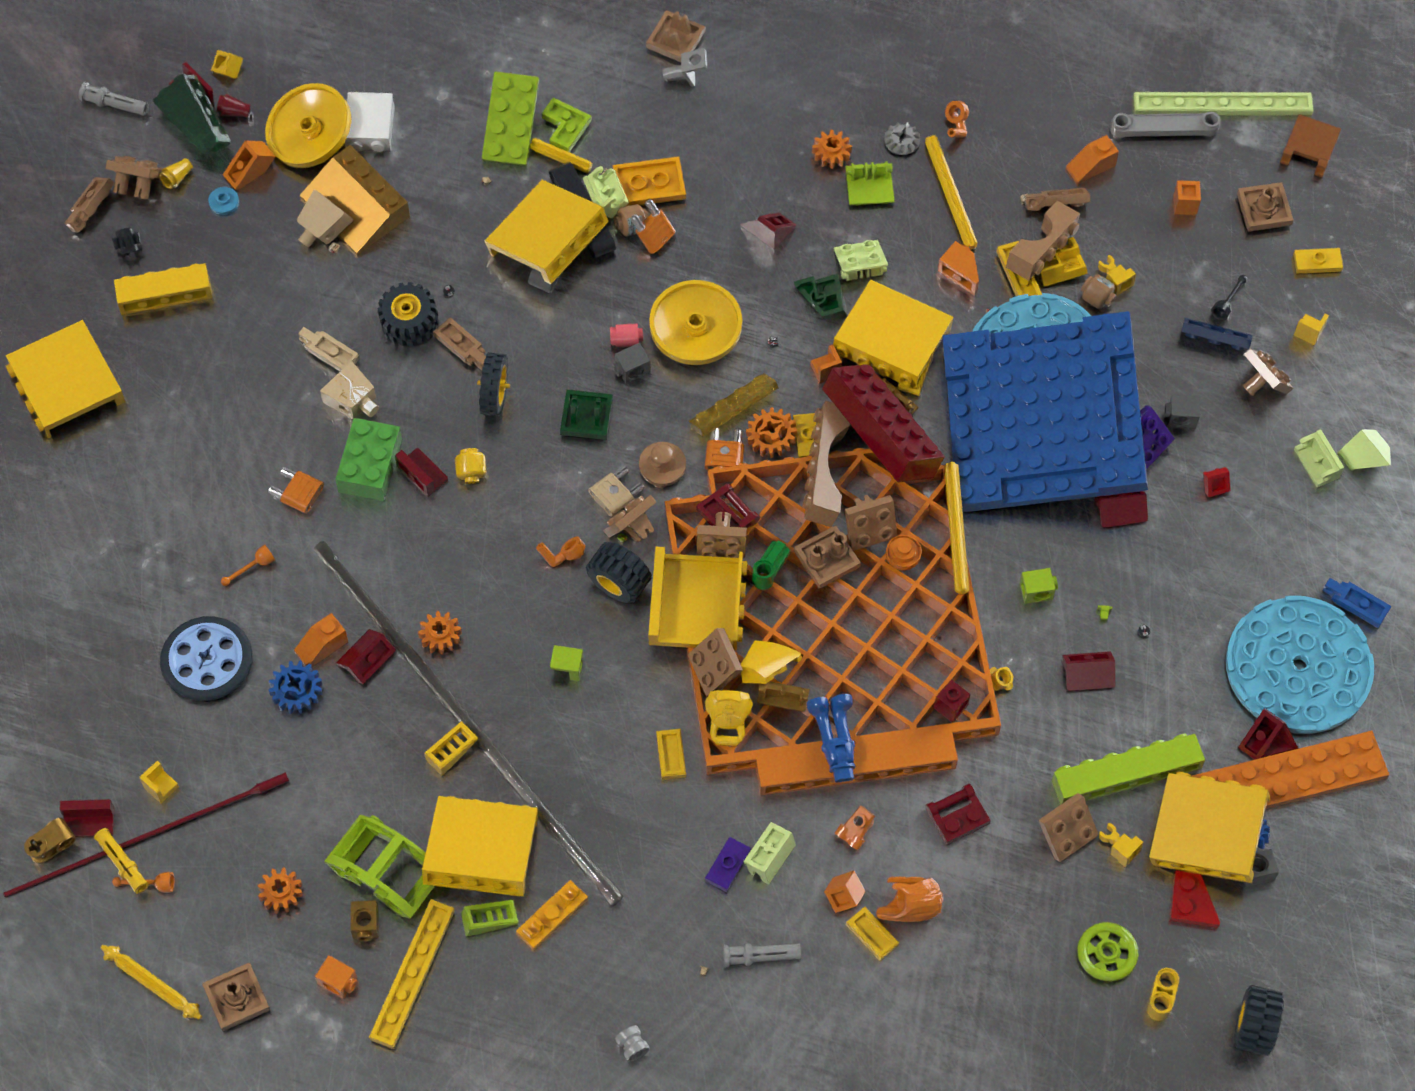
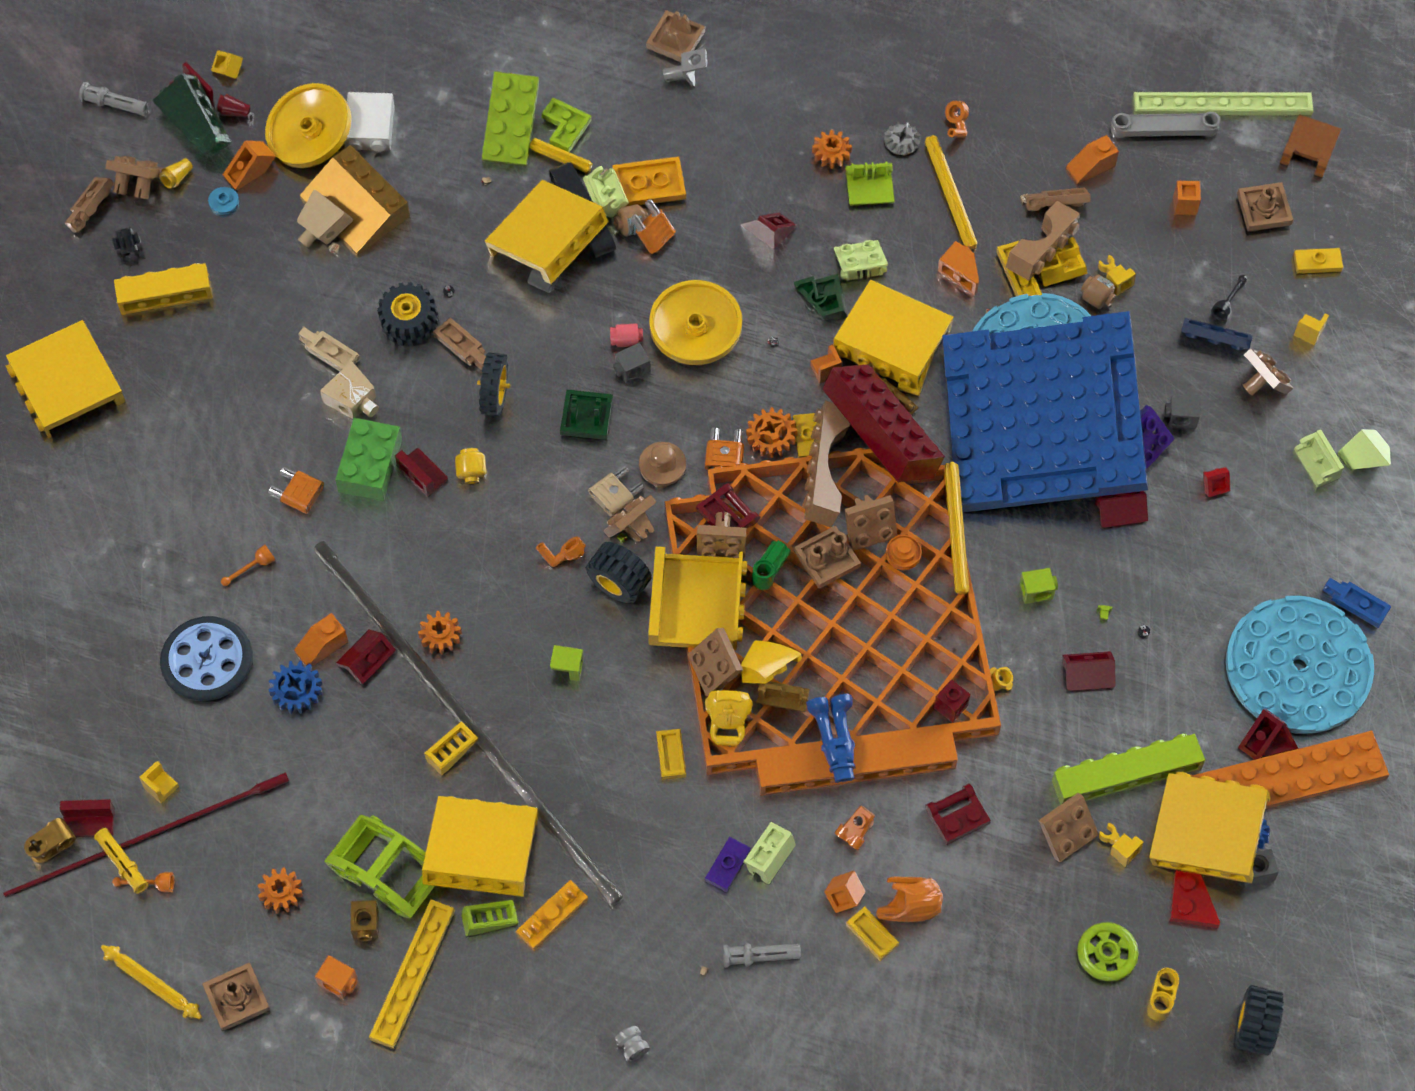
(733, 404): clear yellow plate -> none

